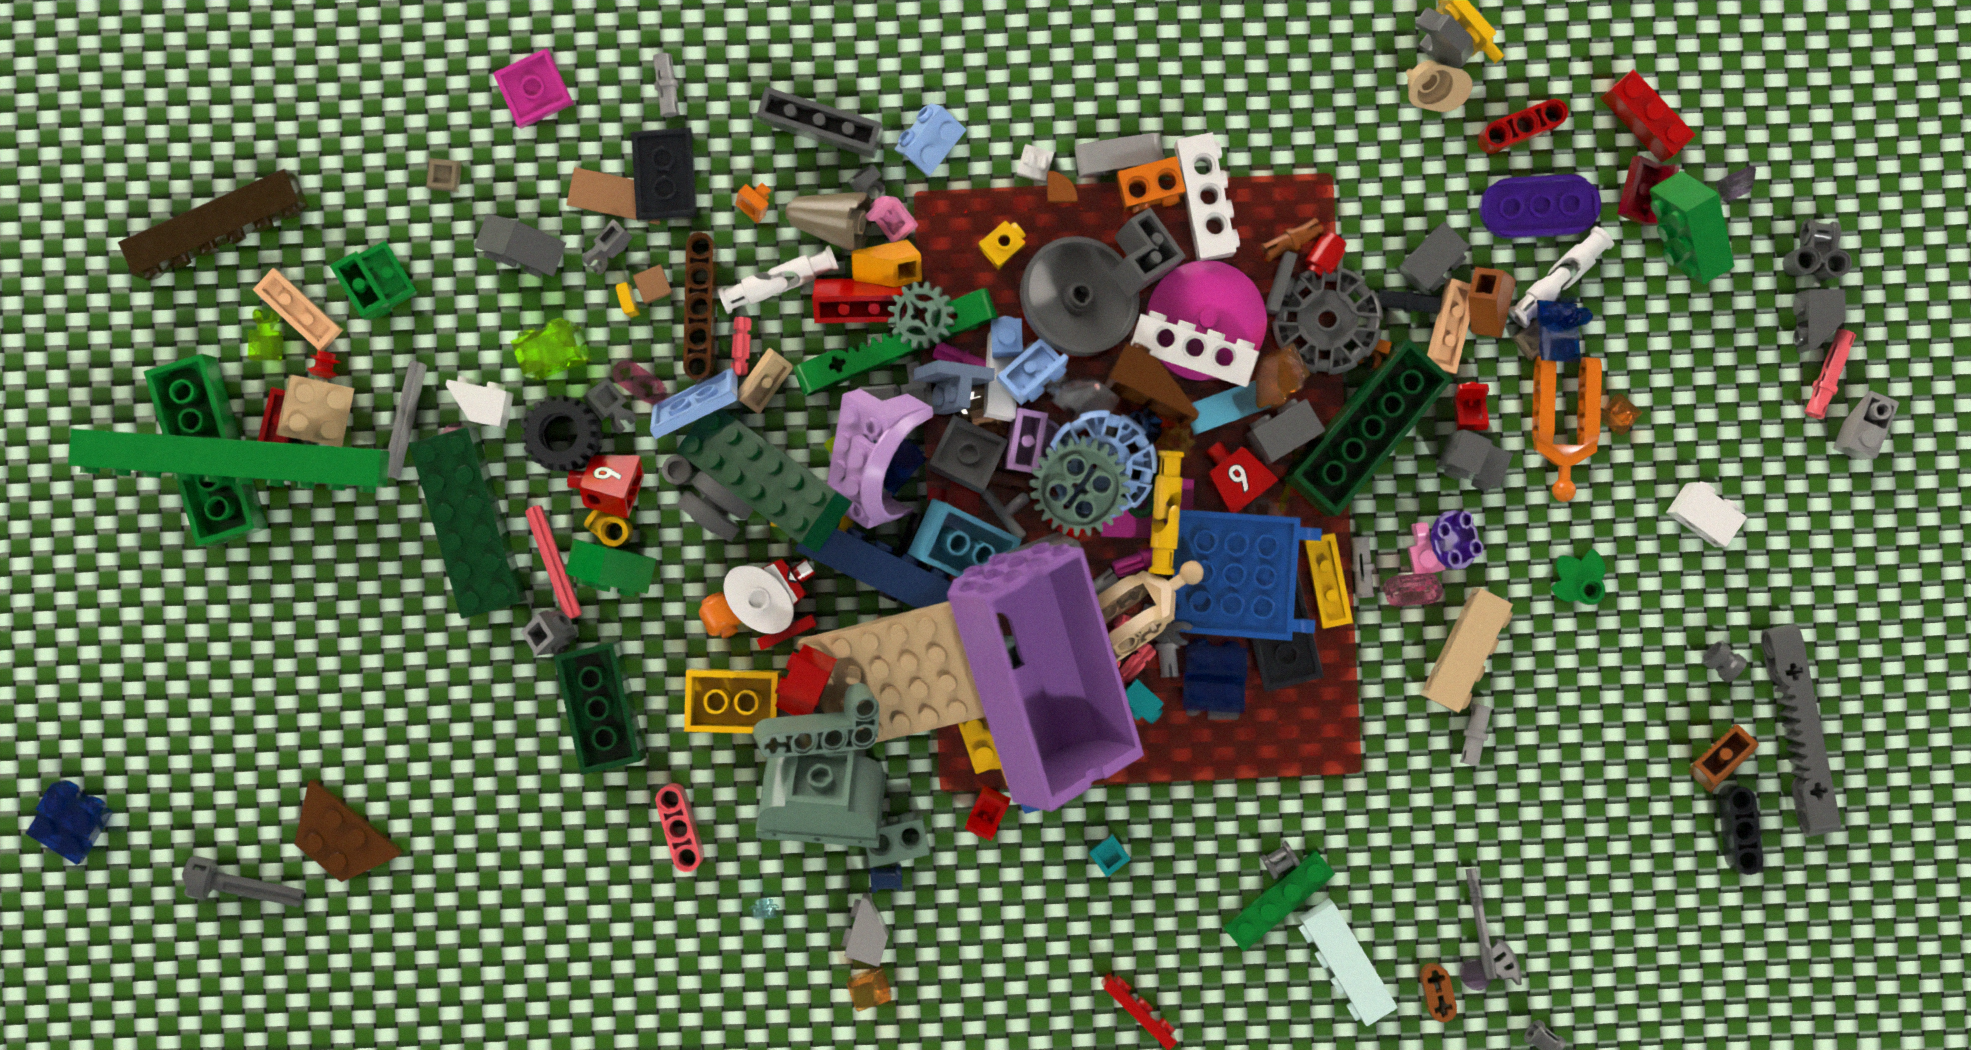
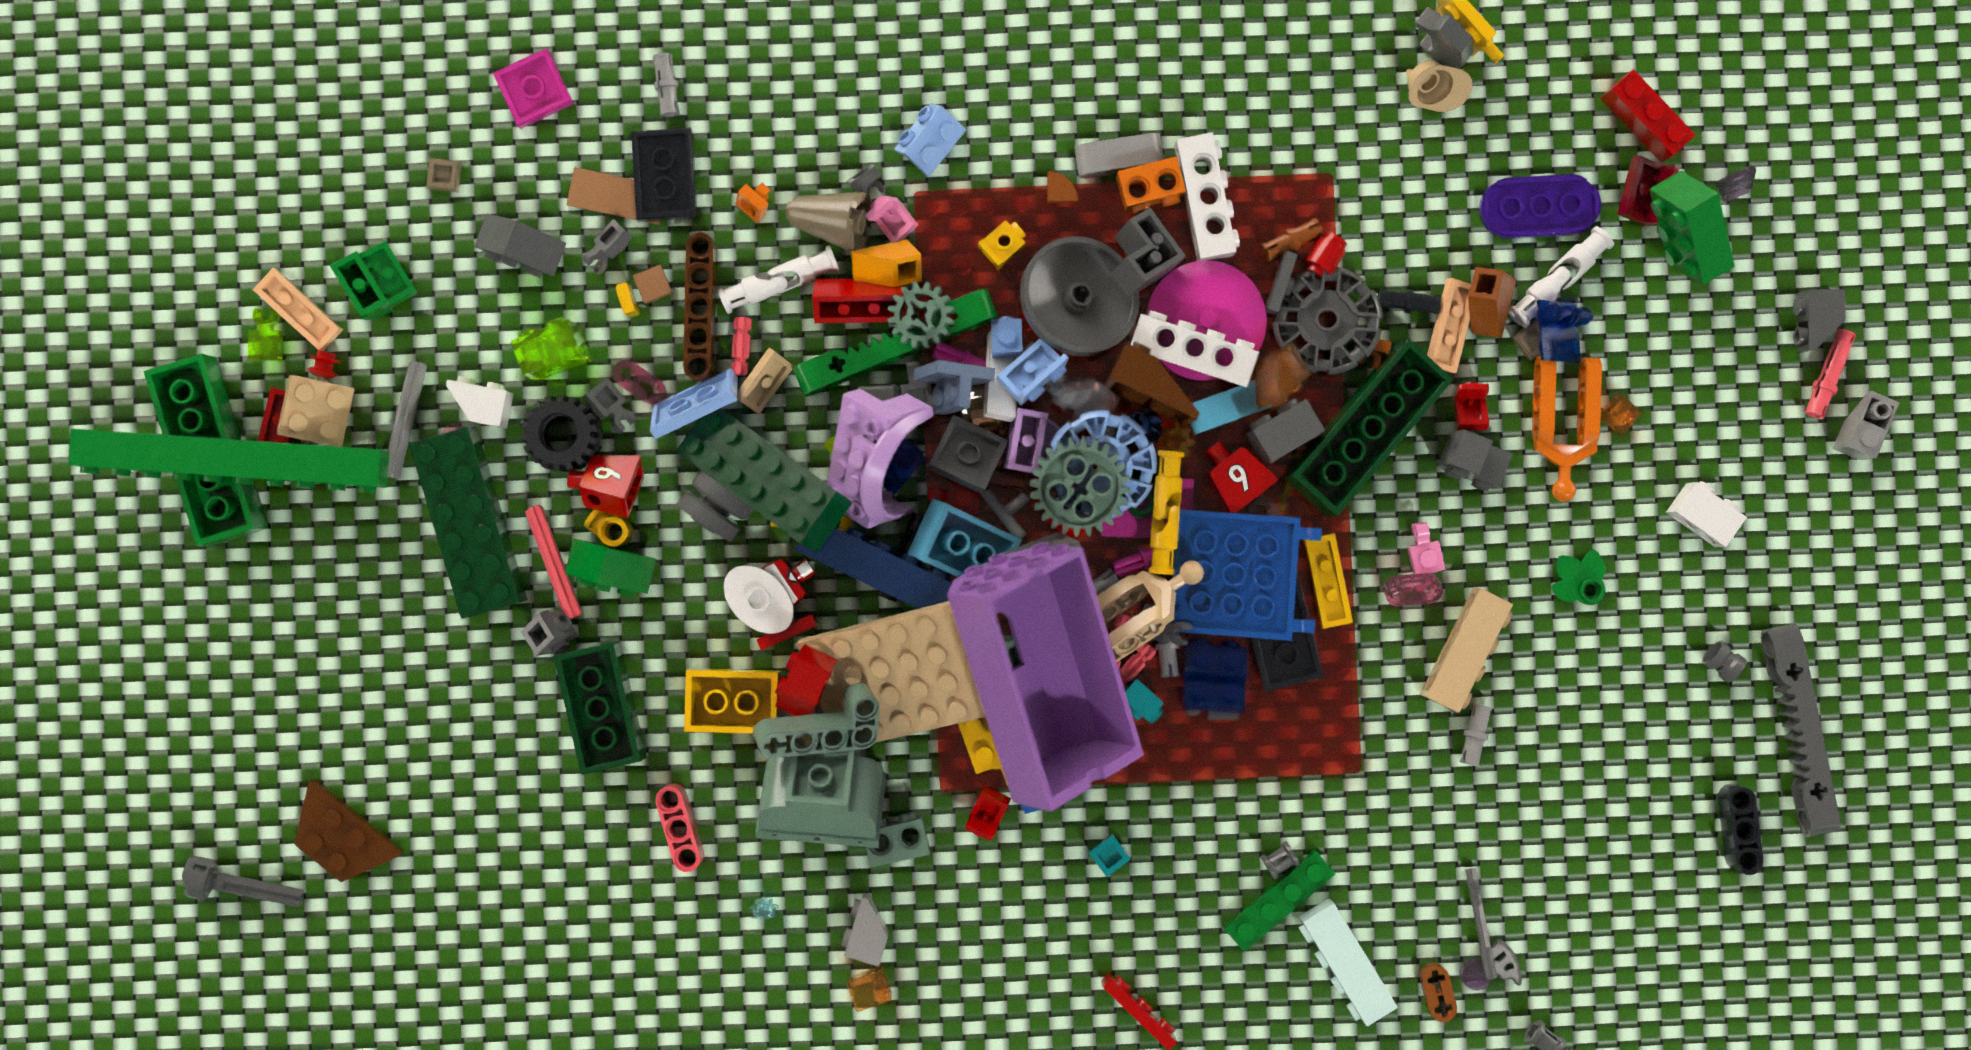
(69, 820): clear blue plate -> none
(213, 225): dark brown brick -> none
(677, 470): light grey tile -> none
(718, 616): orange head -> none
(819, 122): dark grey brick -> none
(886, 878): dark blue bush -> none
(1035, 163): white tile -> none
(1362, 588): light grey pin -> none
(1433, 257): dark grey brick -> none
(1455, 539): dark purple dish -> none
(1532, 116): red beam -> none
(1723, 757): dark orange brick -> none
(1817, 246): dark grey piece -> none

